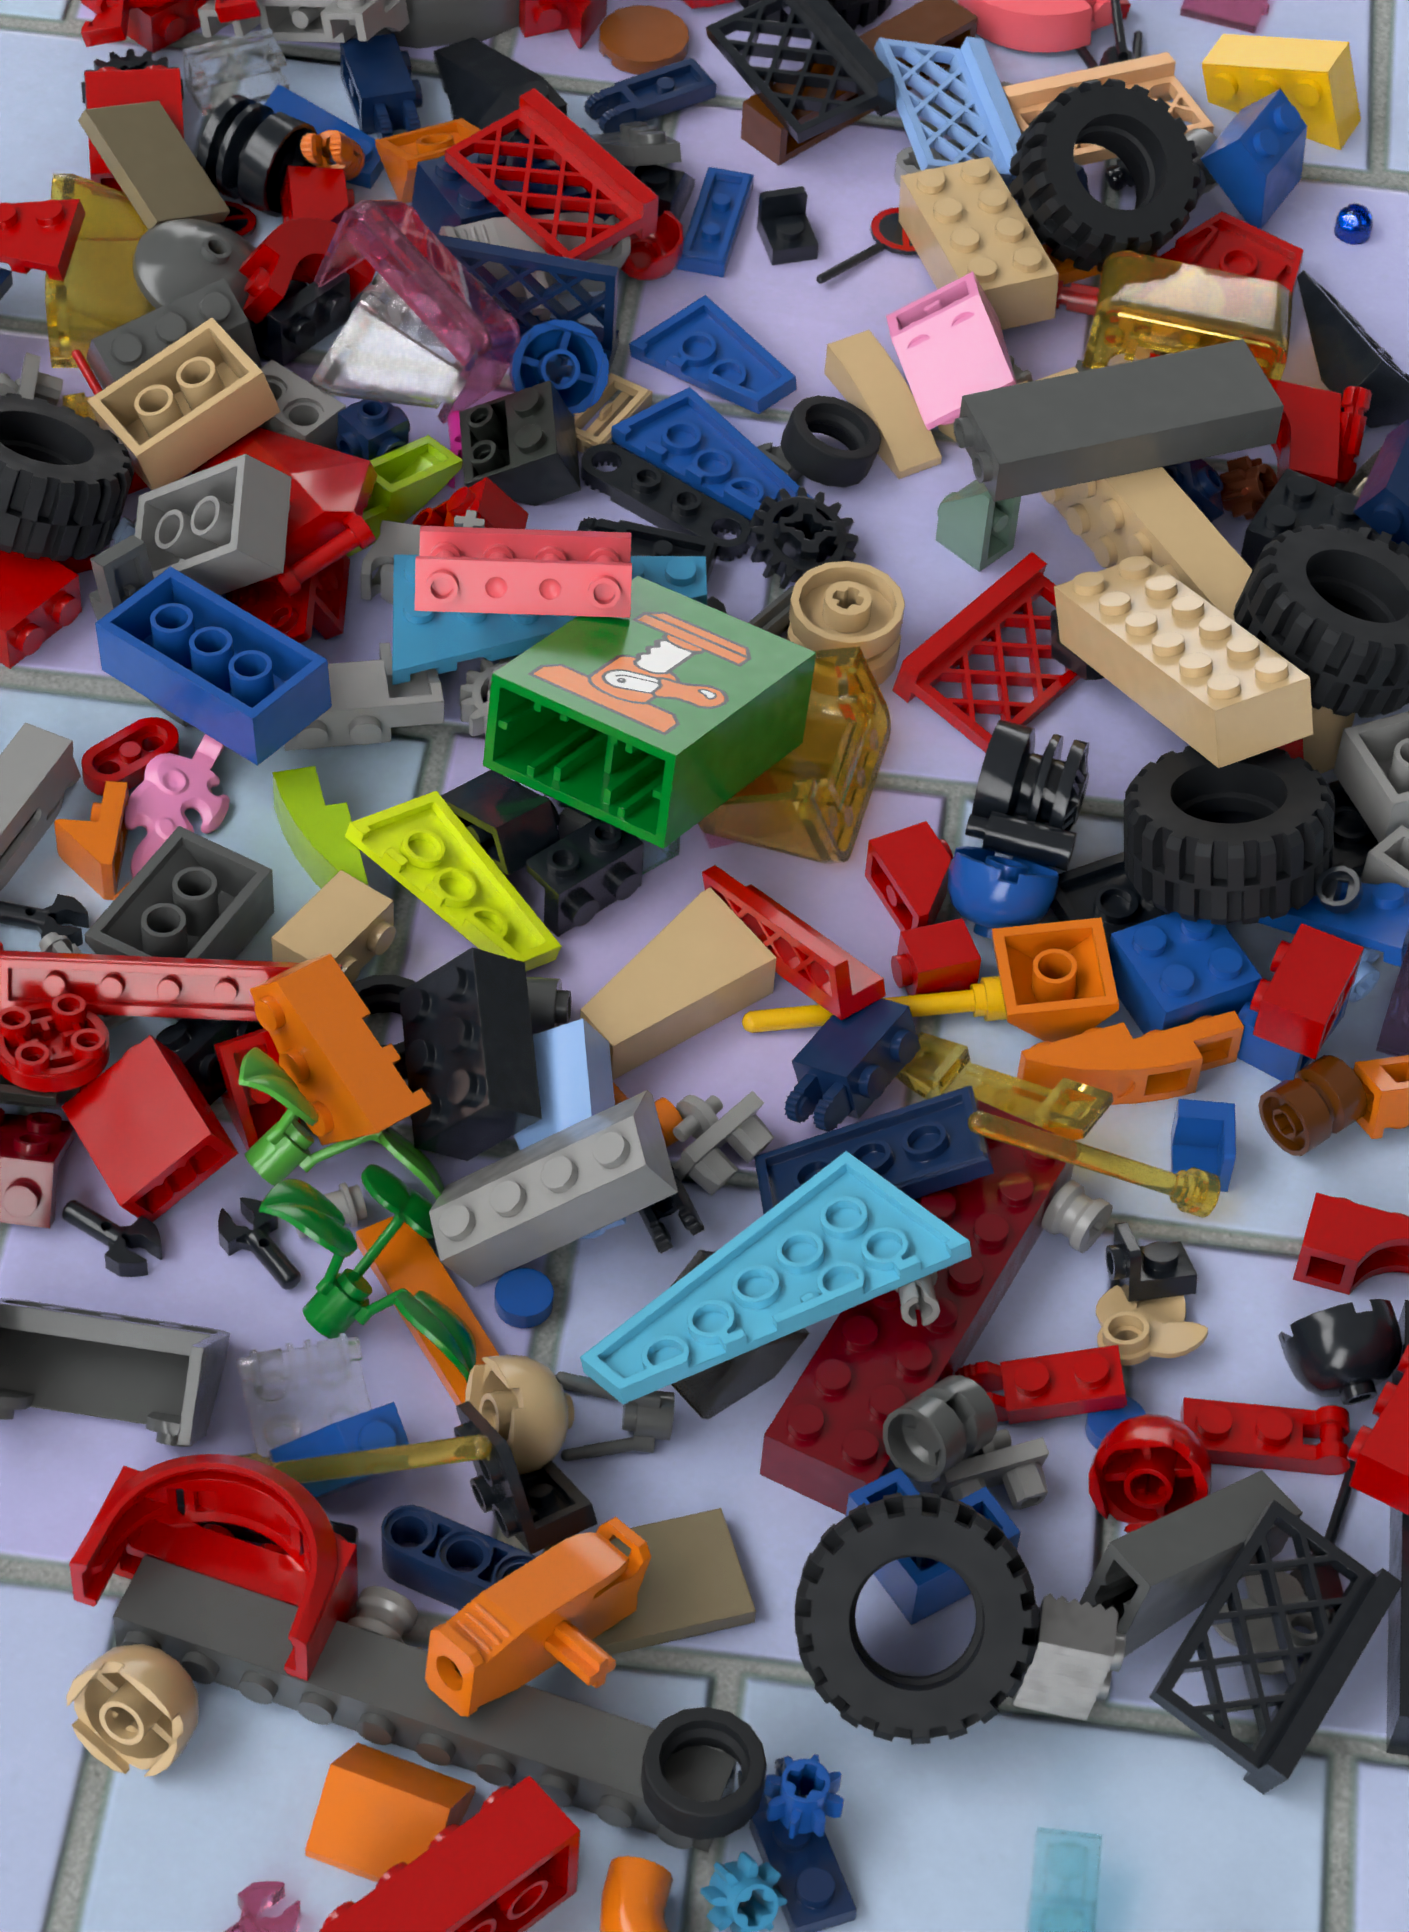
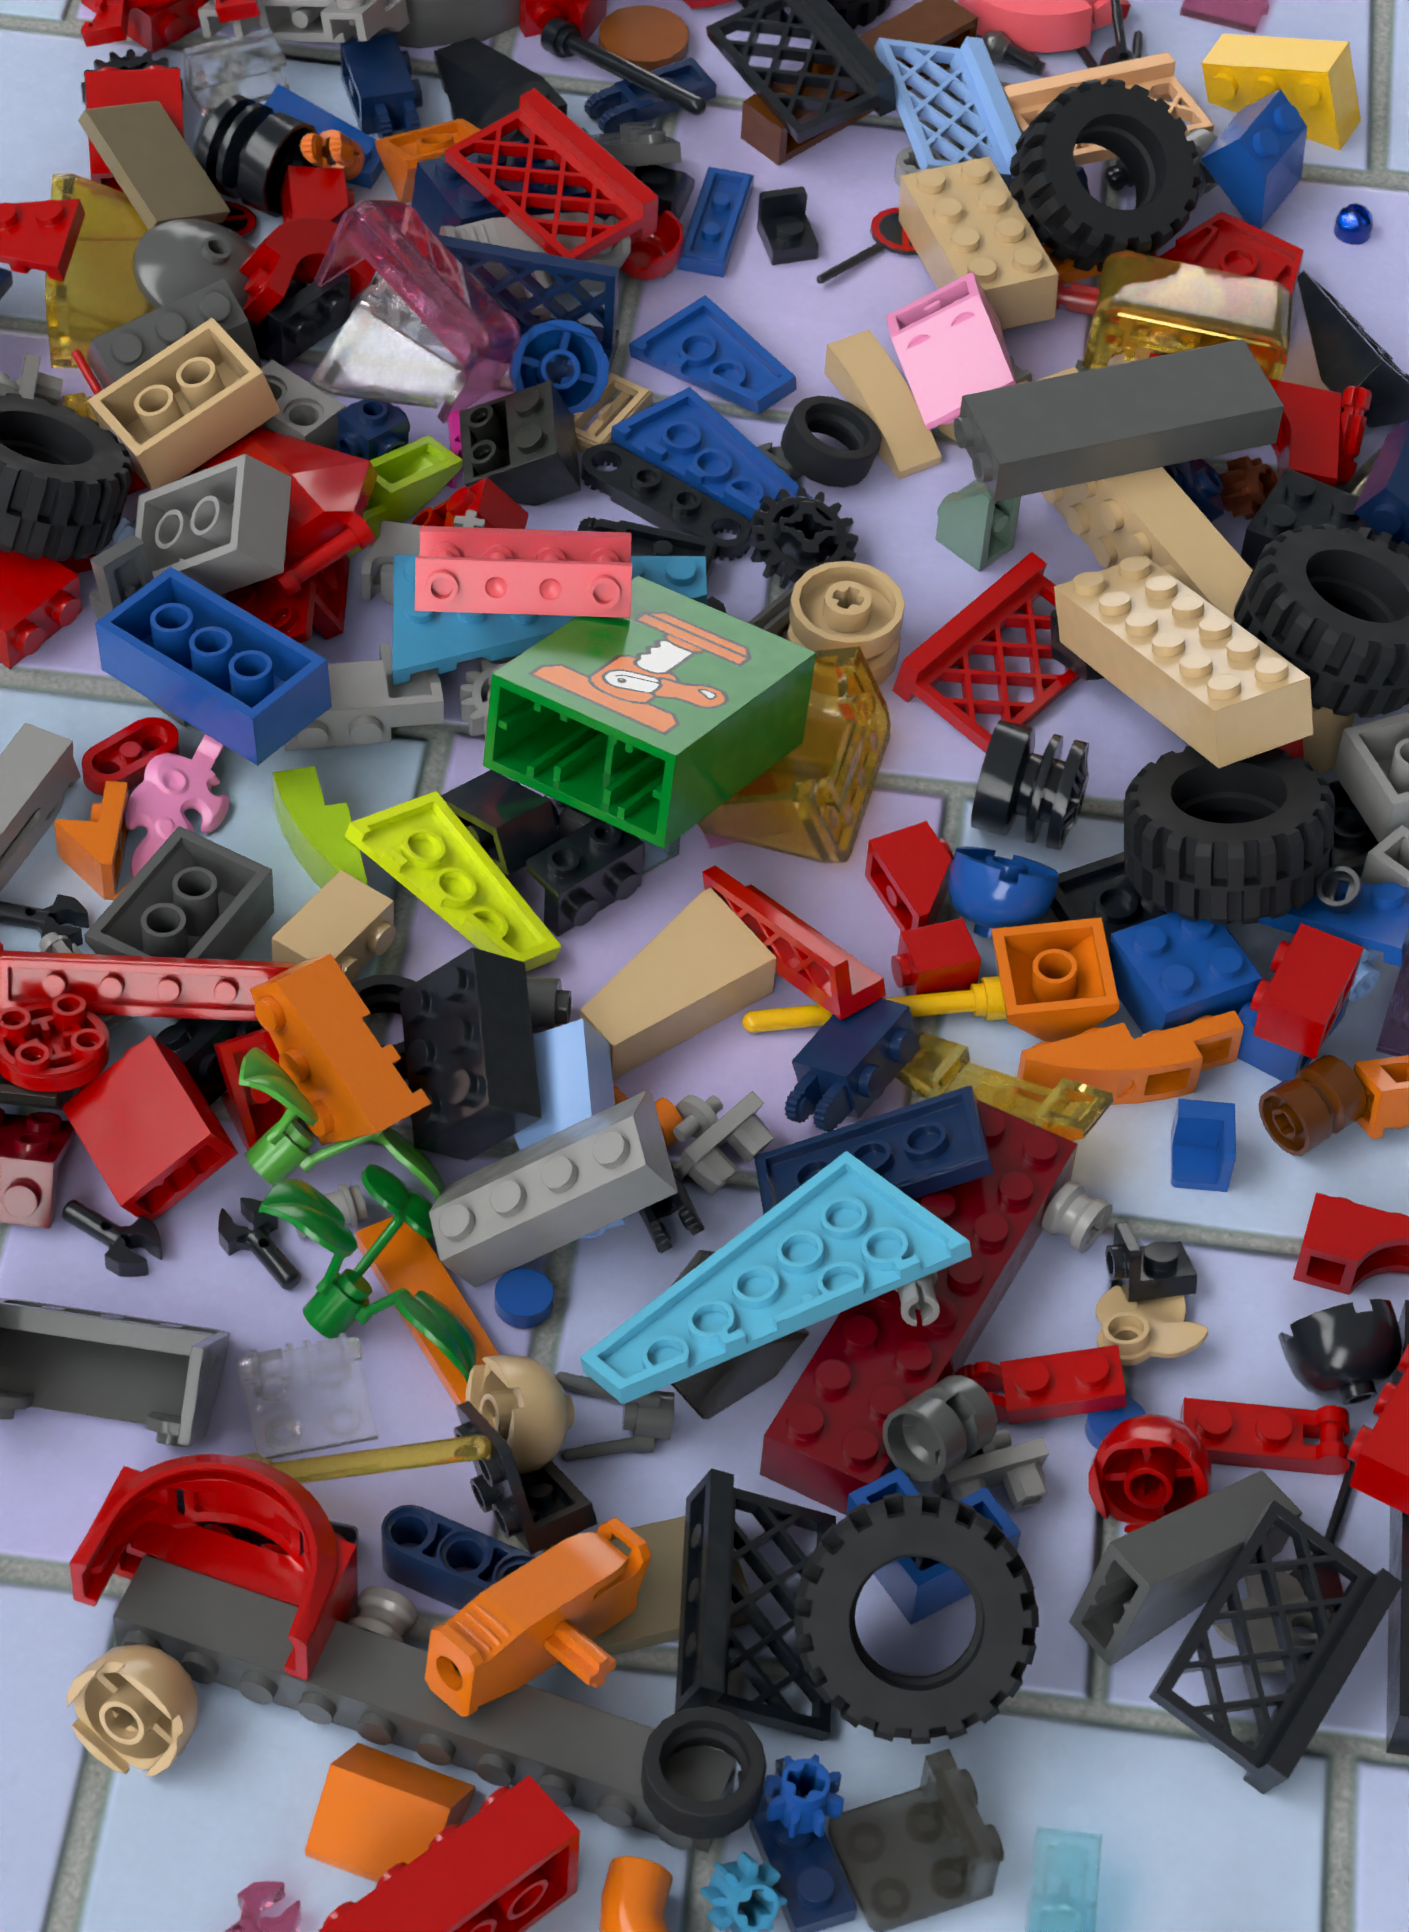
(363, 1431): blue slope -> none
(565, 40): none -> black piece
(707, 1608): none -> black fence
(919, 1848): none -> clear smoke bracket
(1002, 49): none -> piece
(1023, 839): black cylinder -> none
(1072, 1658): flat silver brick -> none
(1191, 1190): clear yellow piece -> none

